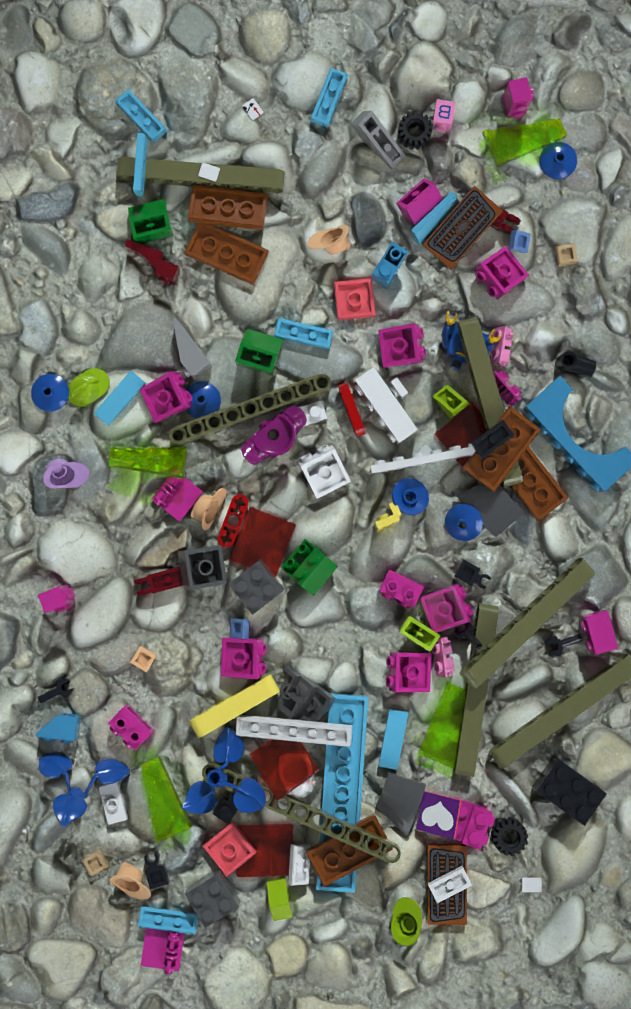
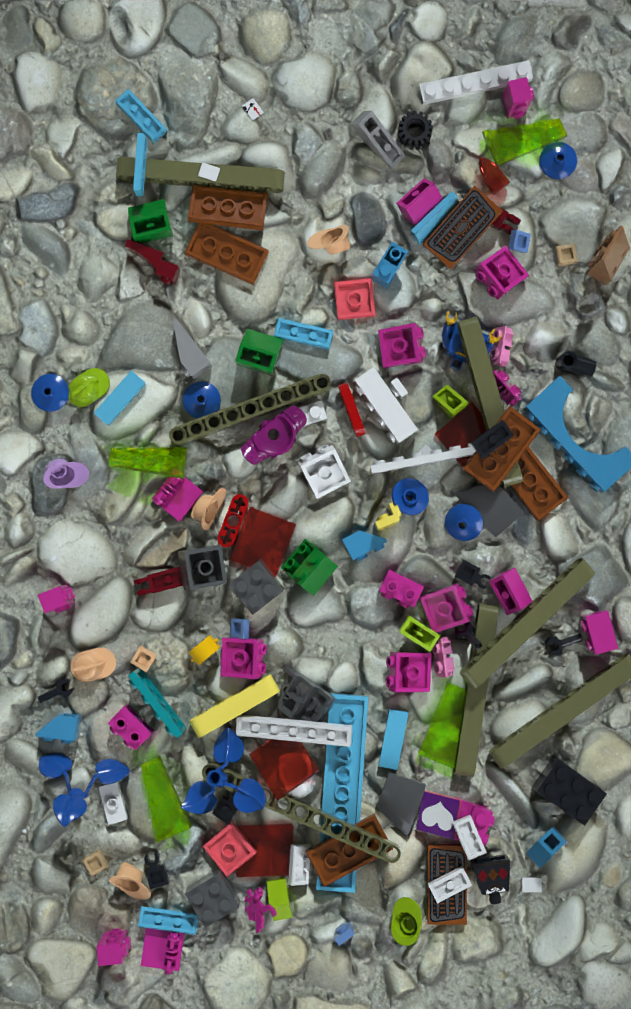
(93, 664): none -> light nougat piece
(113, 947): none -> dark pink brick
(161, 707): none -> teal plate
(166, 396): dark pink plate -> none
(204, 649): none -> yellow piece
(256, 908): none -> dark pink piece
(329, 97): medium azure tile -> none
(343, 932): none -> medium blue plate
(361, 542): none -> dark azure slope
(443, 115): bright pink brick -> none
(469, 837): none -> white plate
(473, 82): none -> white plate
(492, 175): none -> clear red plate
(492, 876): none -> black torso
(510, 591): none -> dark pink brick
(518, 844): black tyre -> none
(546, 847): none -> dark azure slope
(609, 256): none -> medium nougat slope

